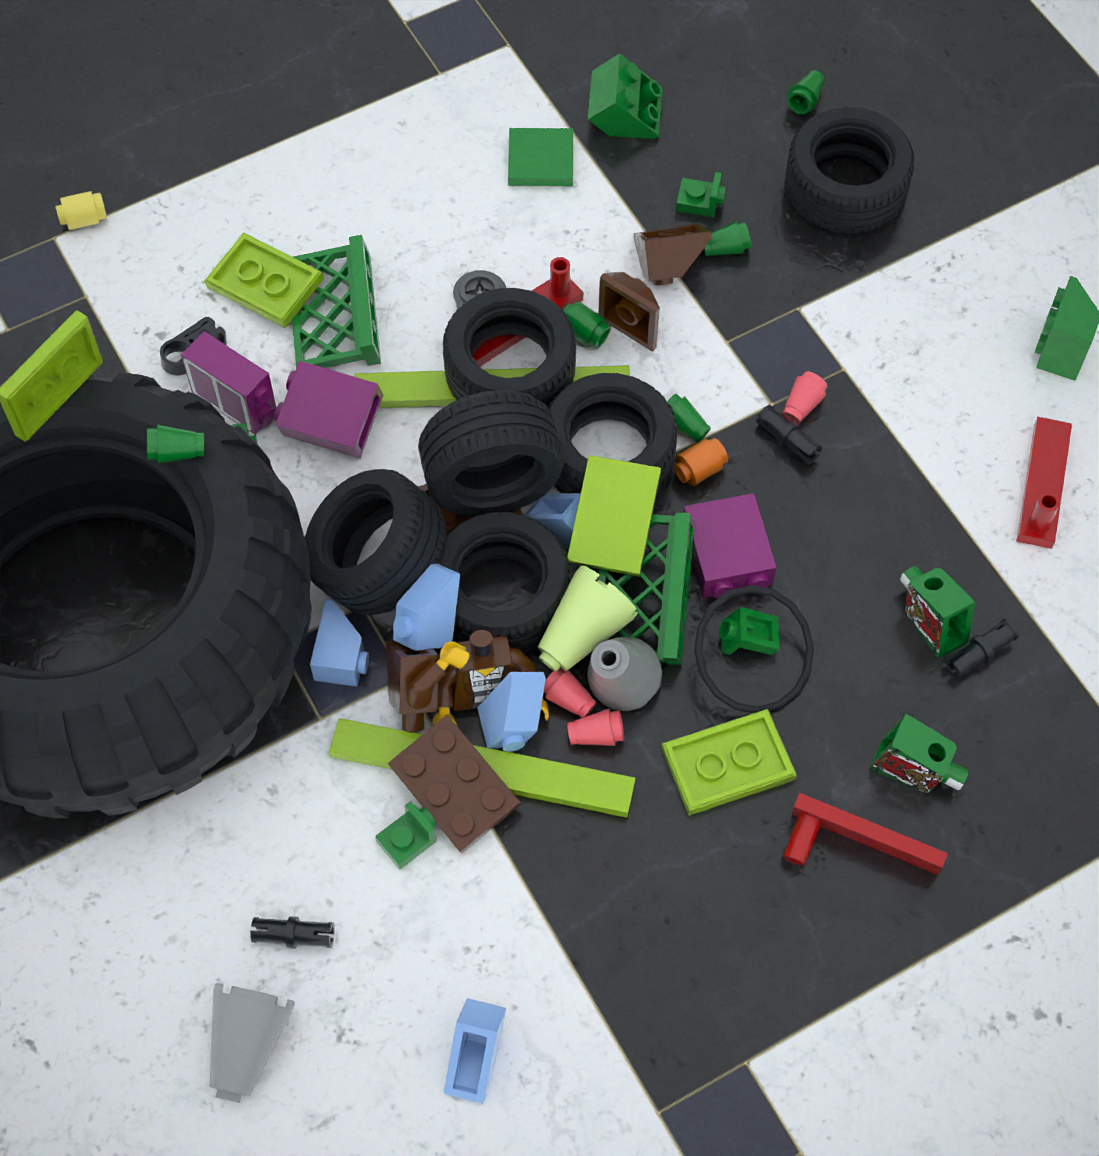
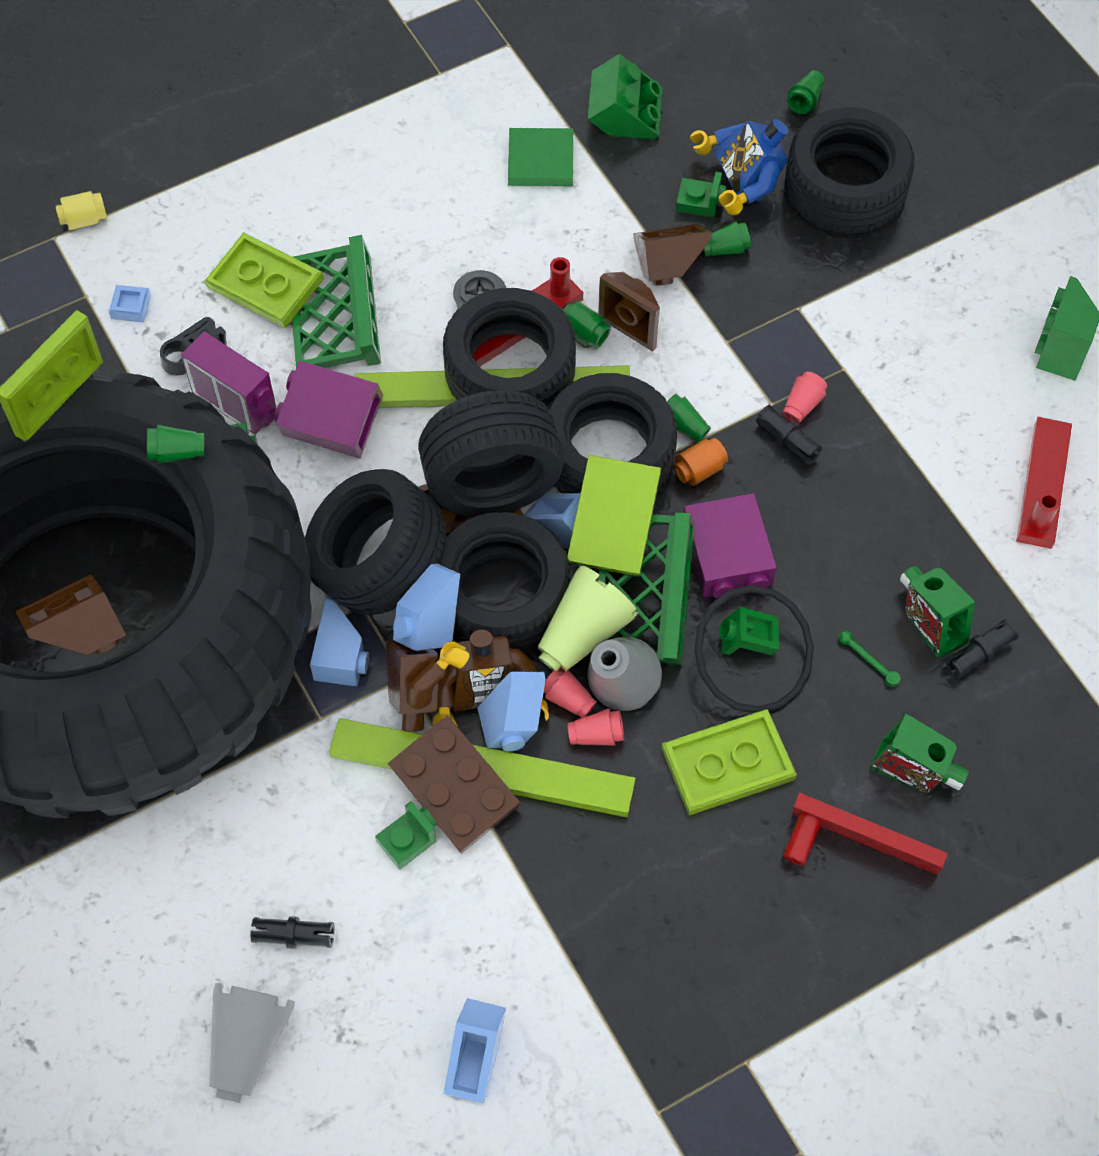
(74, 618): none -> reddish brown slope
(129, 303): none -> light blue tile
(749, 158): none -> torso
(892, 678): none -> green hinge

